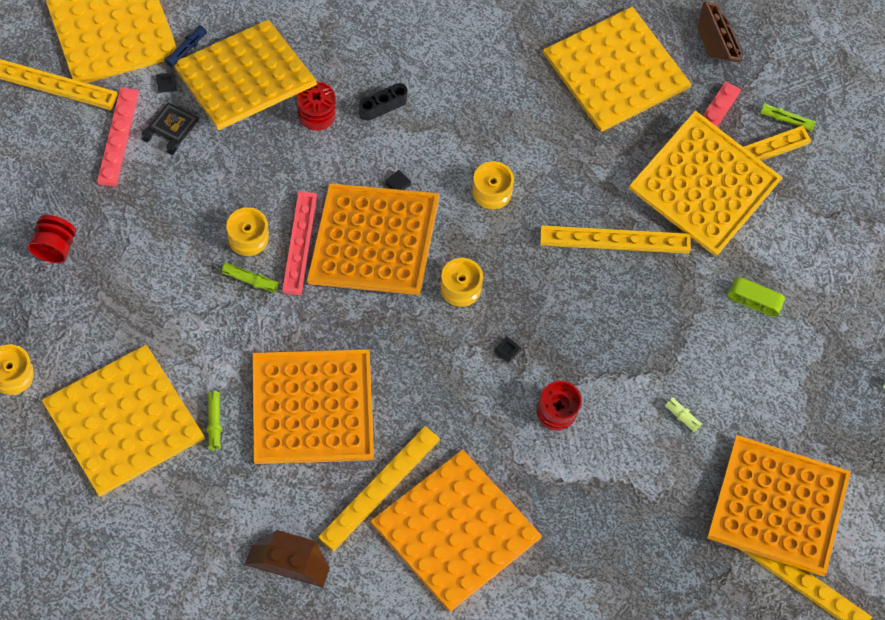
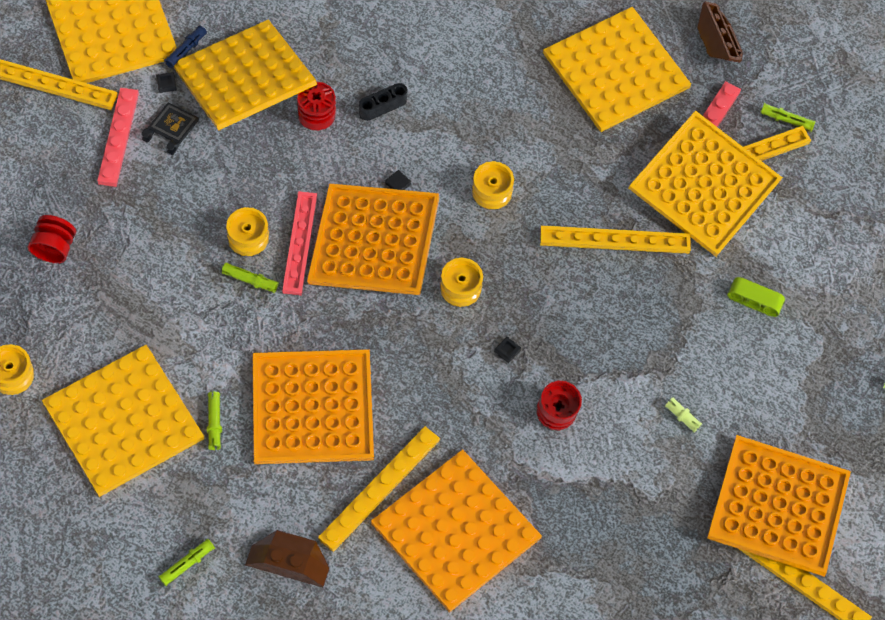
(194, 556): none -> lime pin

